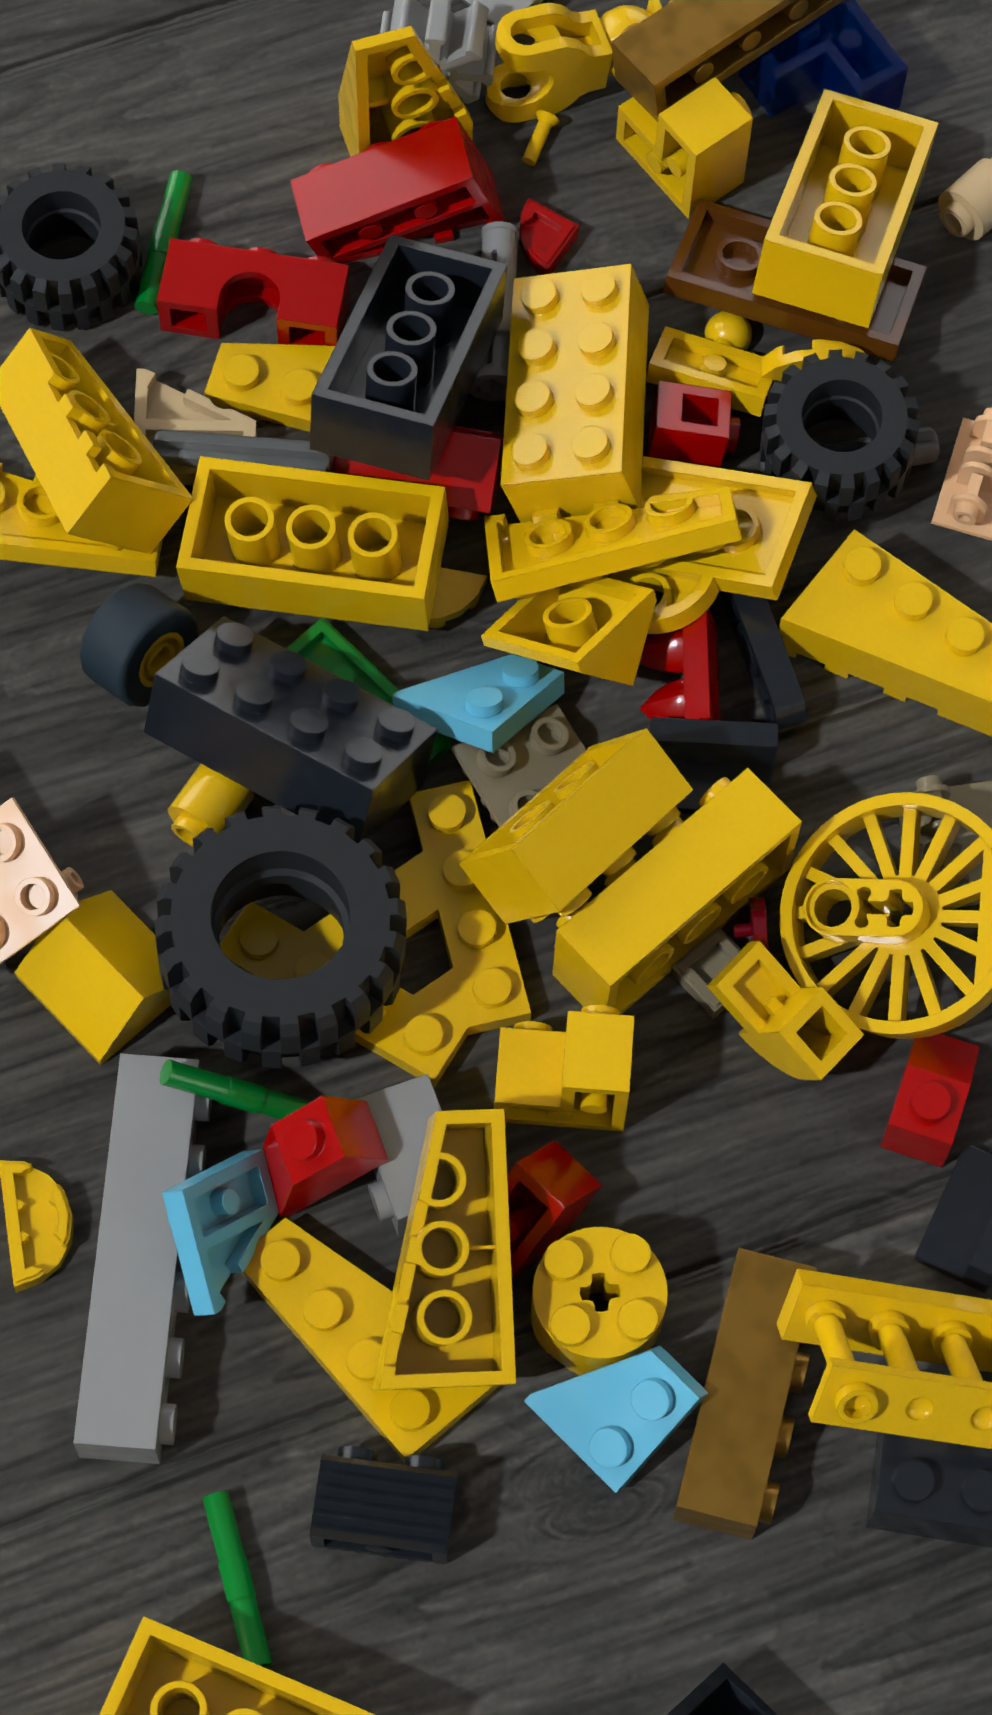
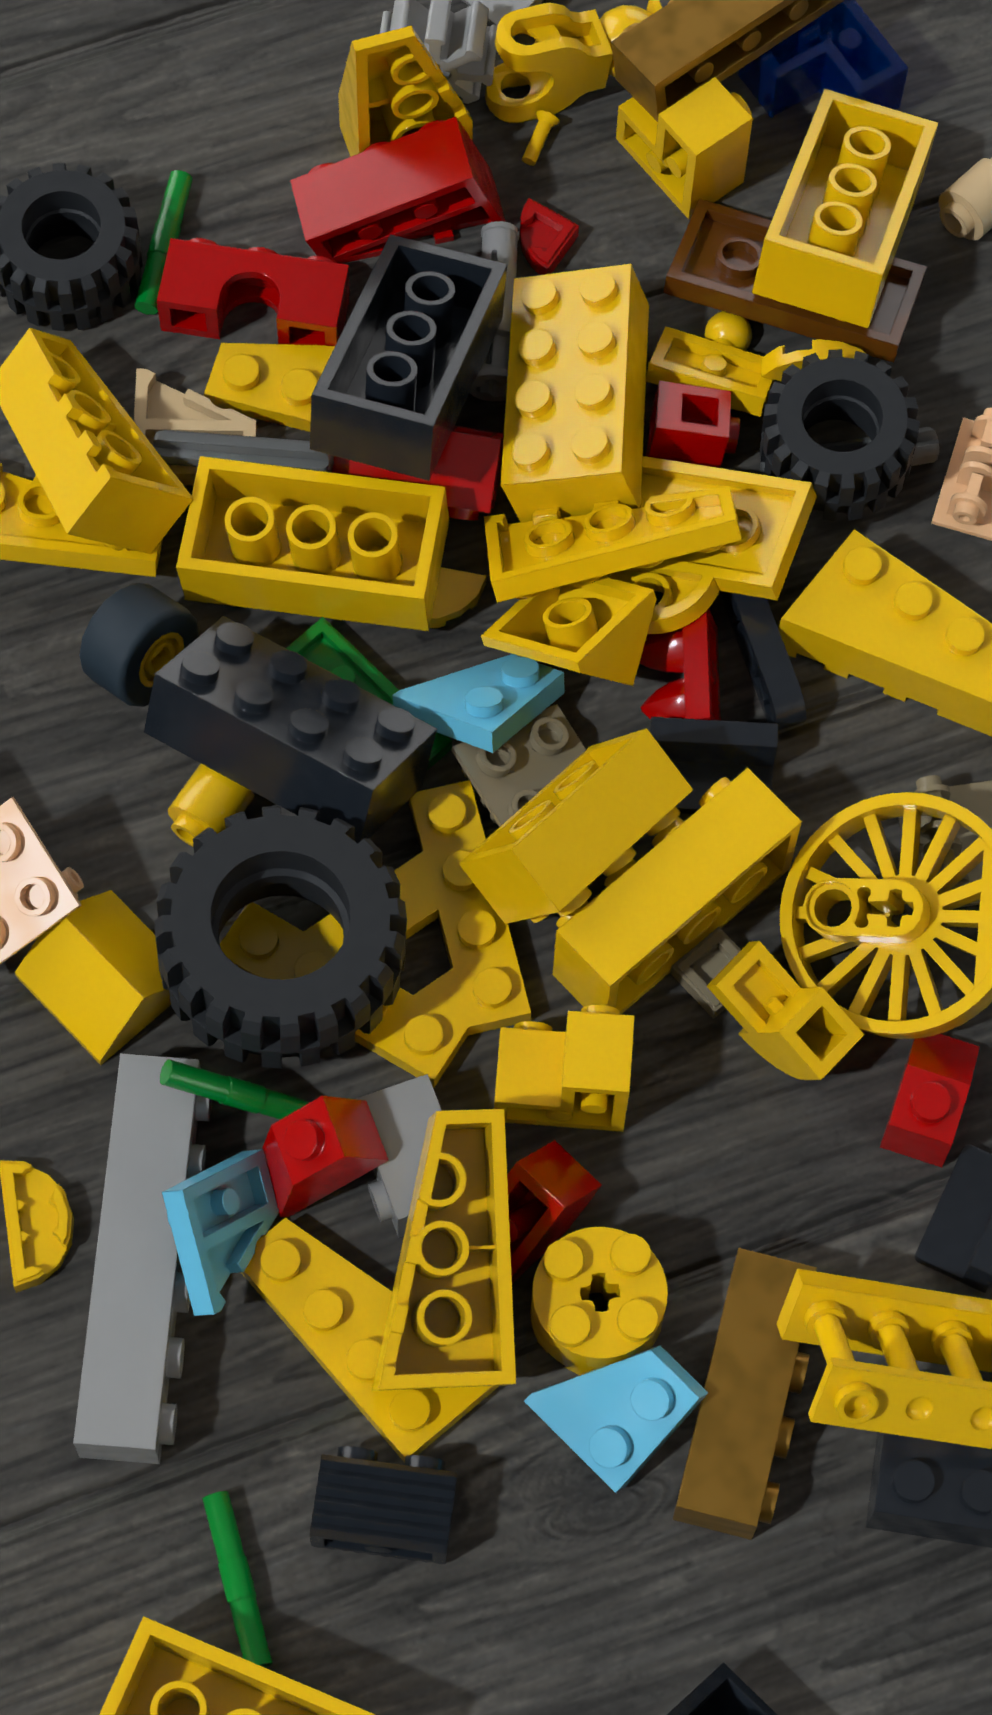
(757, 922): dark red piece -> none

